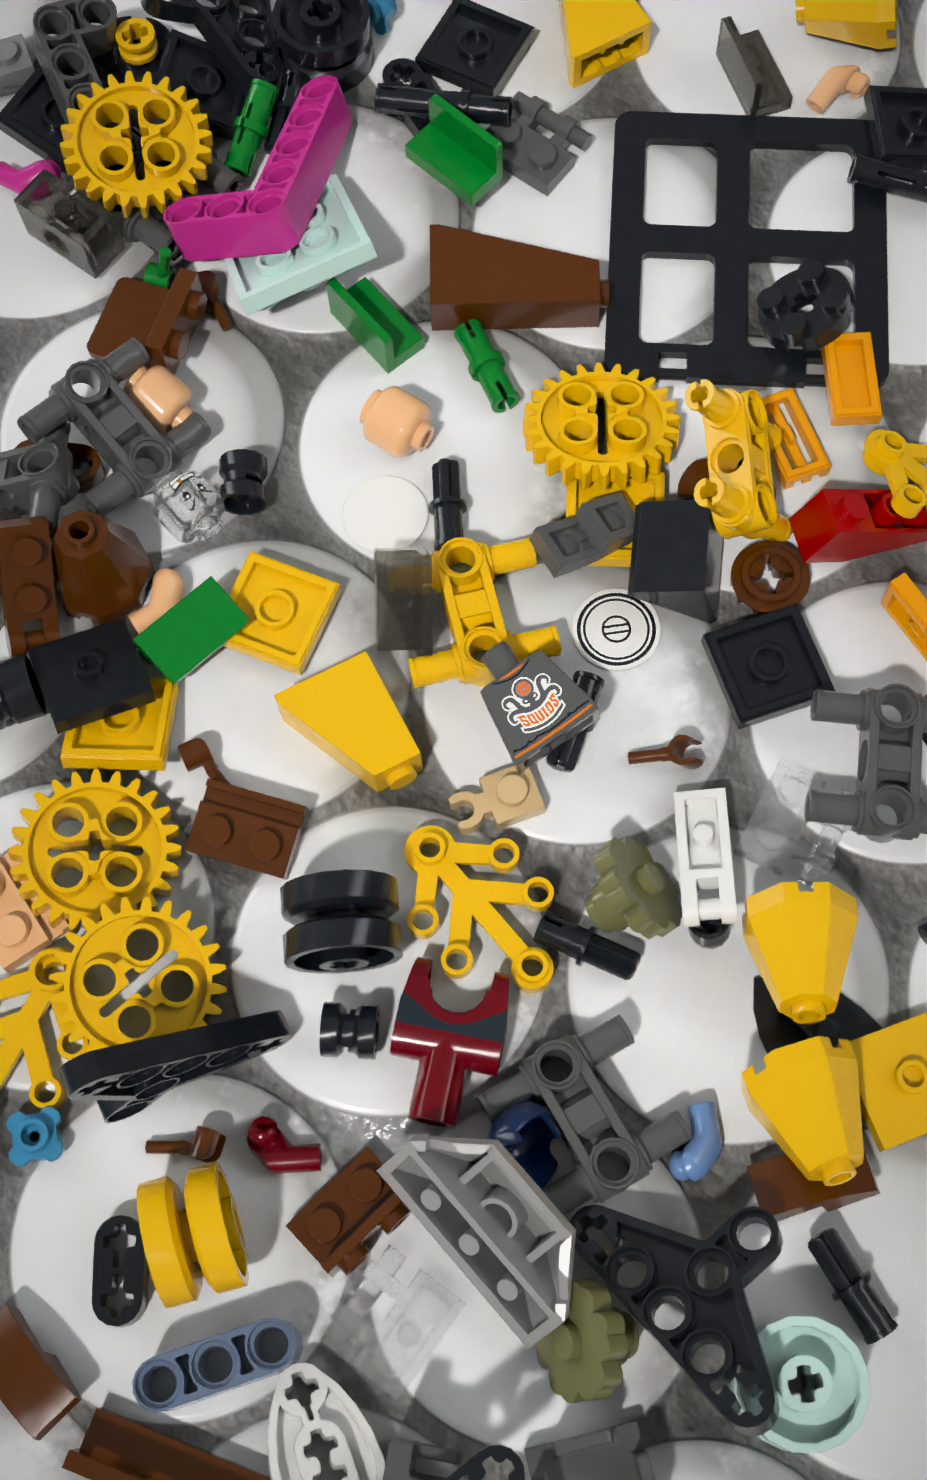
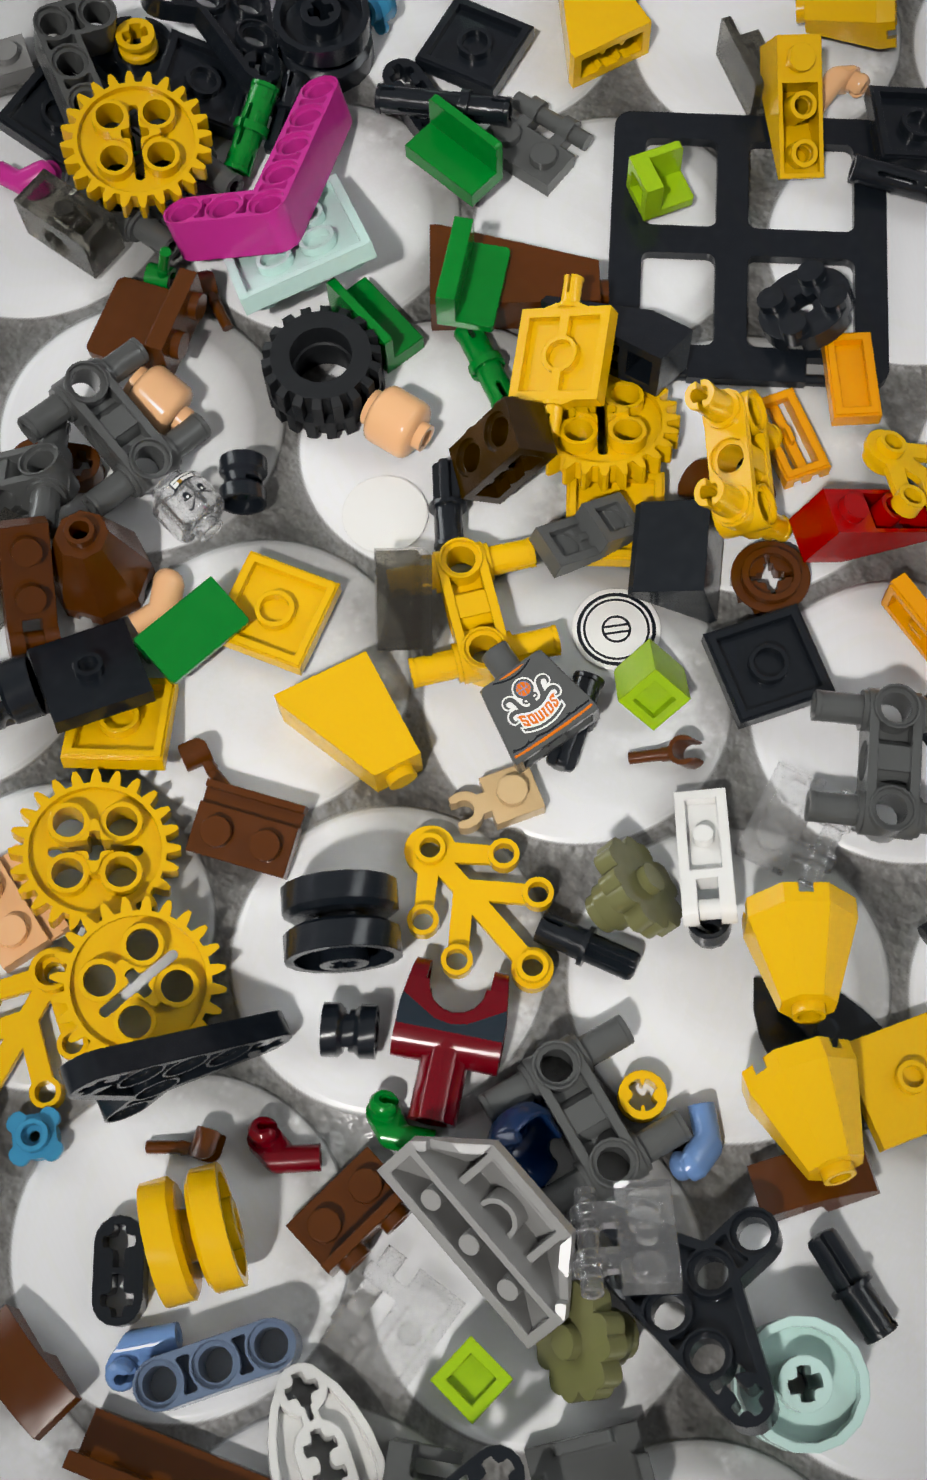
(137, 1347): none -> medium blue arm
(314, 341): none -> black tyre
(390, 1123): none -> green arm
(470, 280): none -> green panel
(471, 1380): none -> lime panel
(502, 450): none -> dark brown brick
(564, 354): none -> yellow plate
(646, 346): none -> black slope
(646, 1239): none -> clear plate
(651, 684): none -> lime panel
(657, 181): none -> lime panel
(658, 1098): none -> yellow bush
(794, 104): none -> yellow slope

